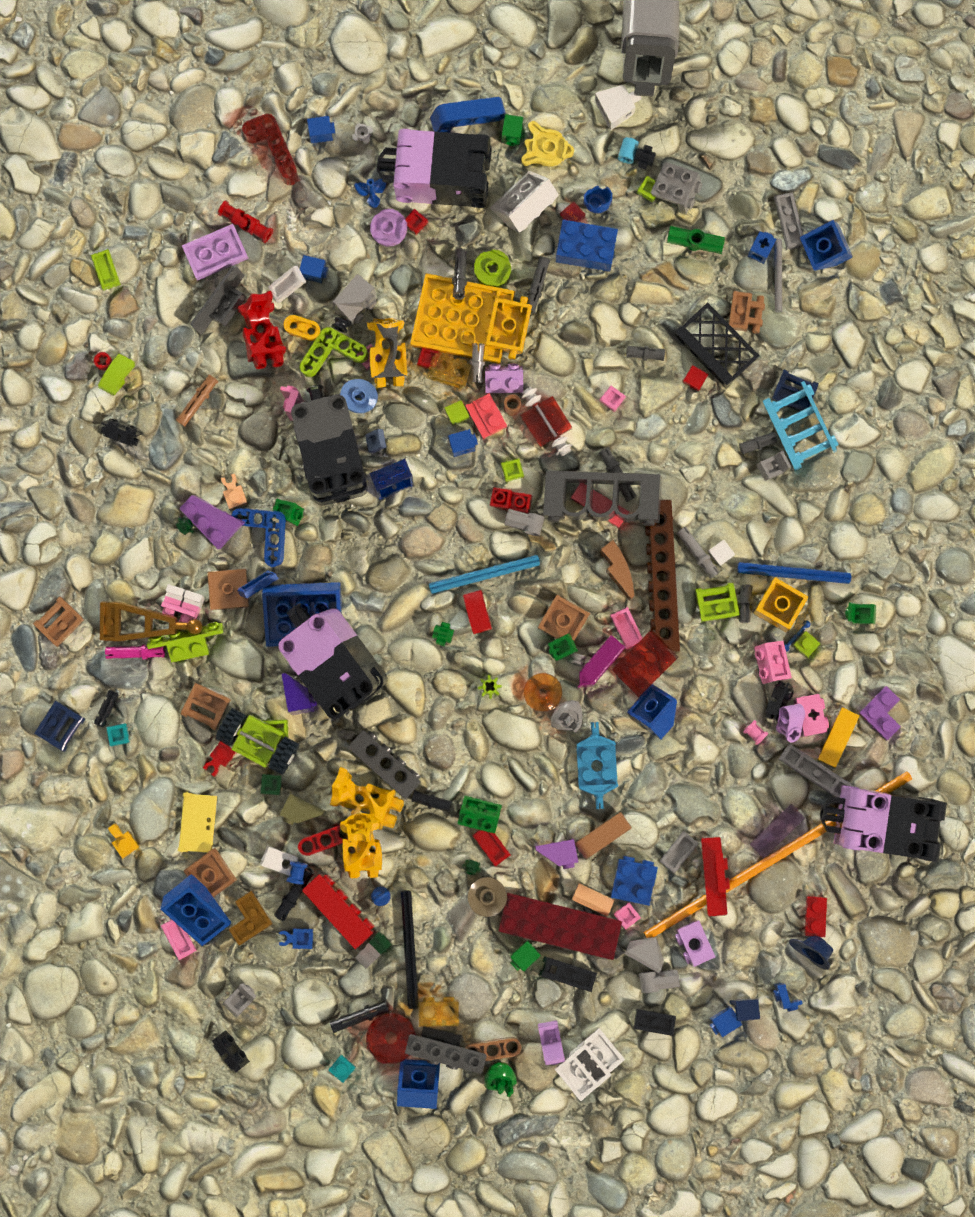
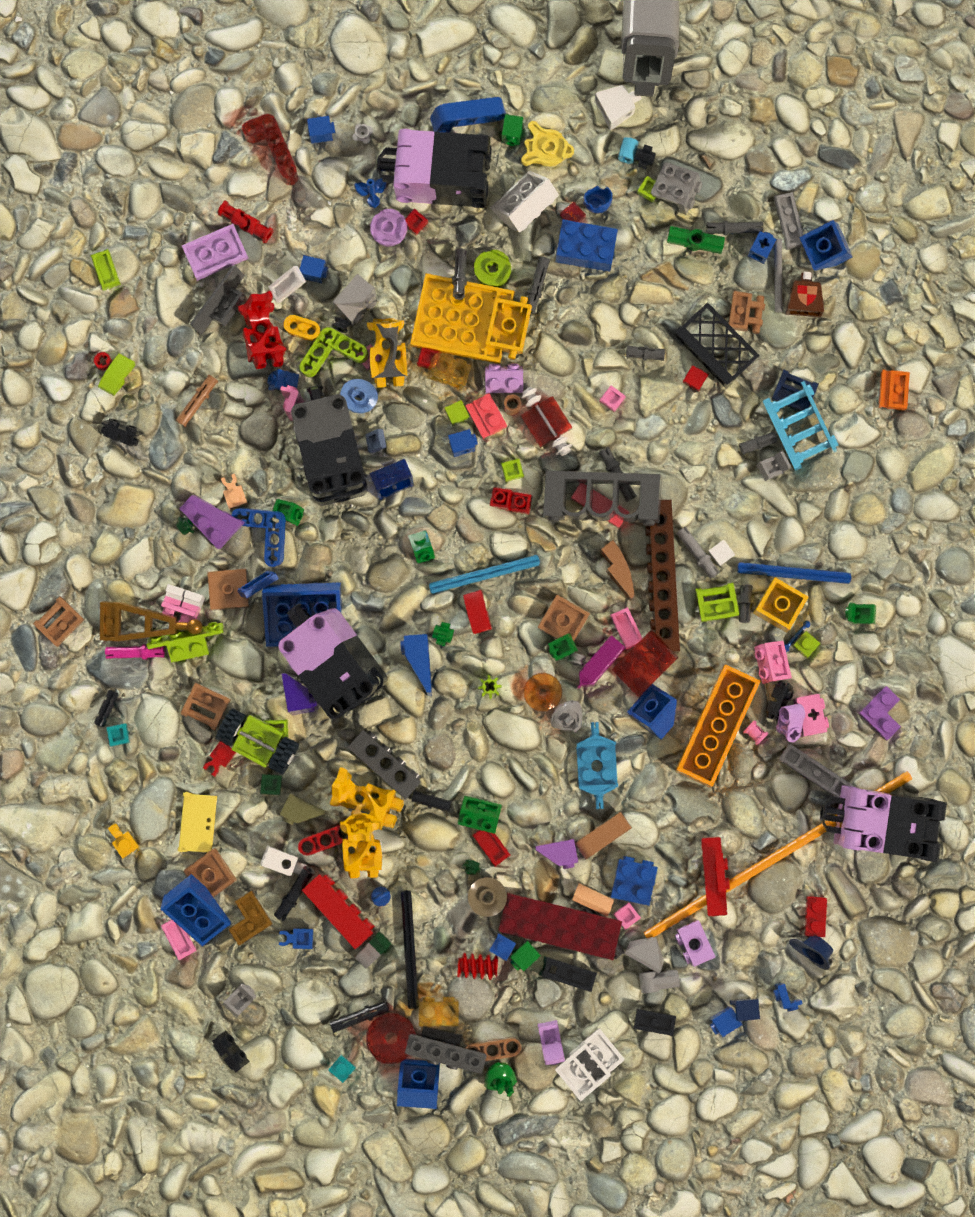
(54, 722): dark blue plate -> none
(282, 378): none -> blue bracket
(297, 872): blue bush -> none
(417, 654): none -> blue slope
(421, 546): none -> green bracket
(477, 362): light grey pin -> none
(477, 966): none -> red piece
(502, 946): none -> blue brick
(529, 523): light grey piece -> none
(678, 852): light grey tile -> none
(717, 726): none -> light orange brick
(733, 227): none -> dark grey pin
(777, 831): clear purple plate -> none
(805, 297): none -> reddish brown torso
(838, 737): yellow tile -> none
(894, 390): none -> orange plate

